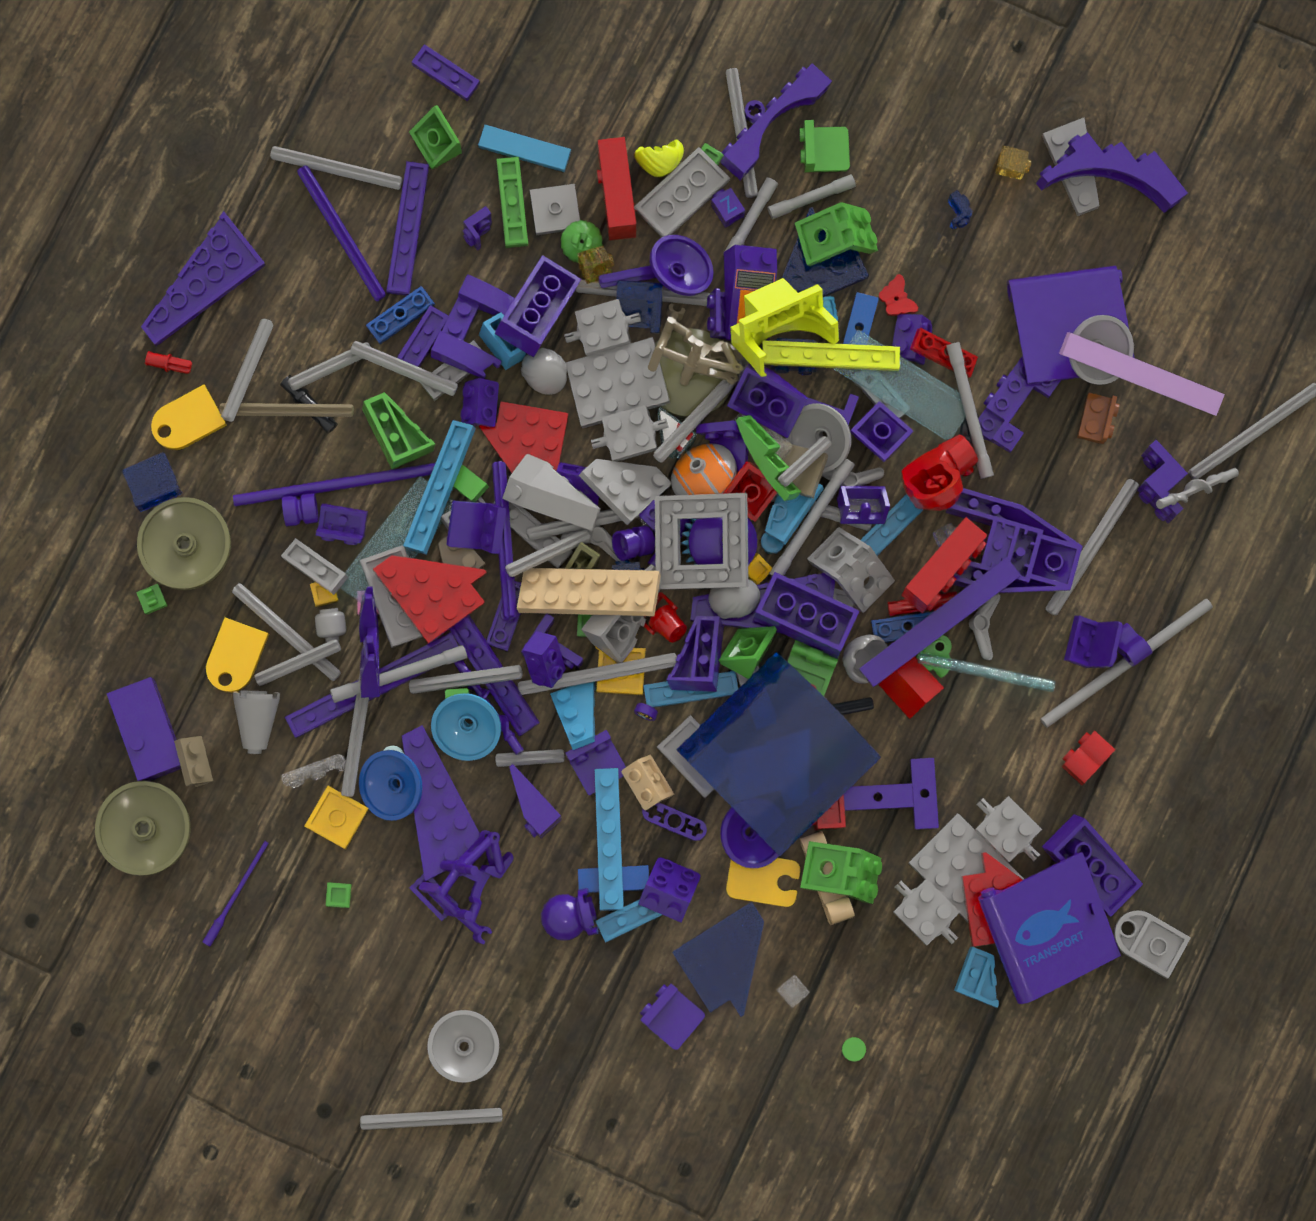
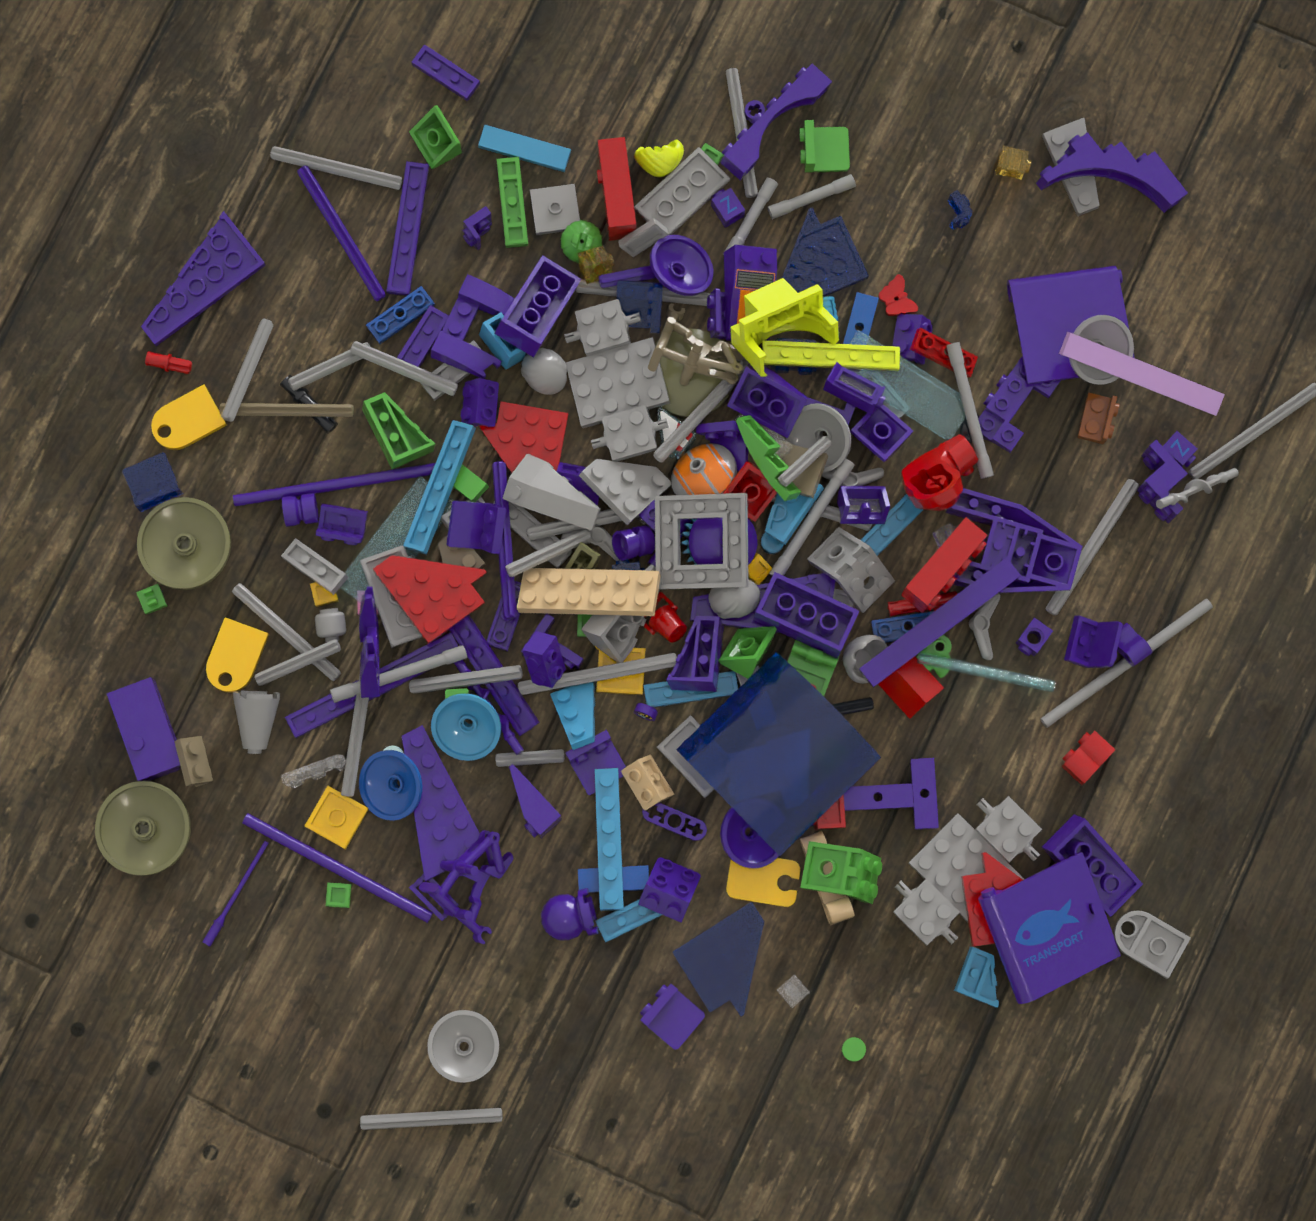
(337, 868): none -> dark purple piece
(643, 237): none -> light grey tile
(845, 229): bright green bracket -> none
(854, 389): none -> dark purple window
(1040, 630): none -> dark purple brick
(1180, 449): none -> dark purple brick

